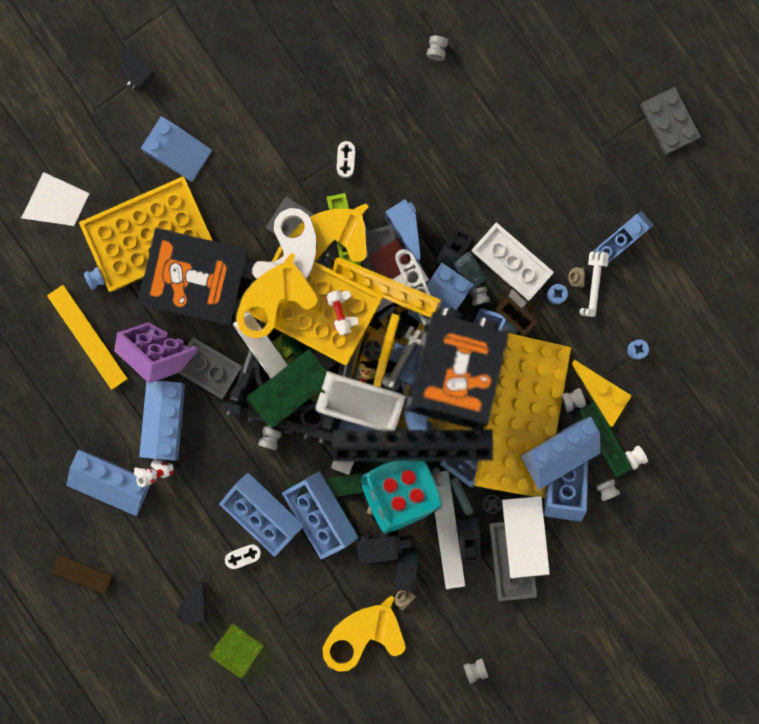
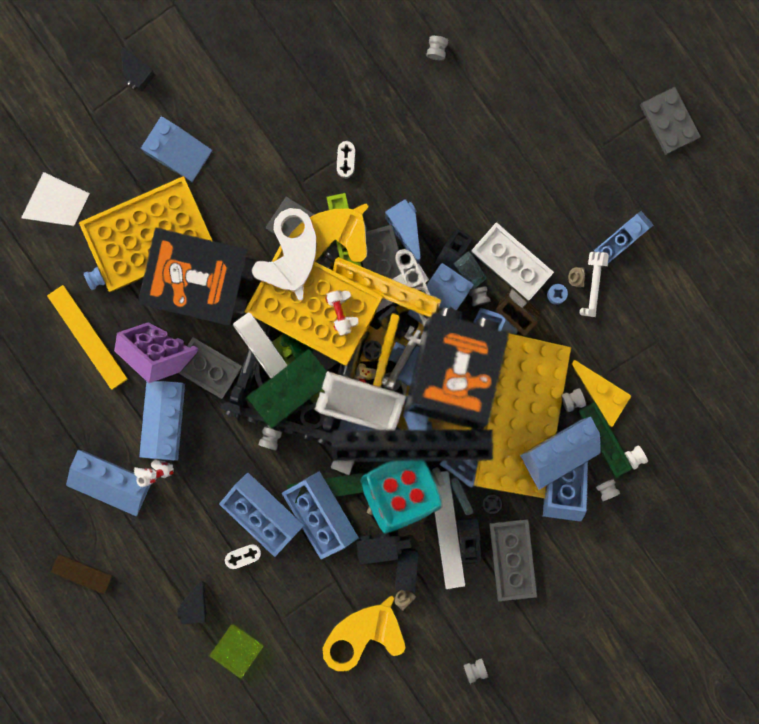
(278, 283): yellow animal -> none
(385, 260): clear red piece -> none
(525, 537): white tile -> none
(639, 351): medium blue wheel -> none

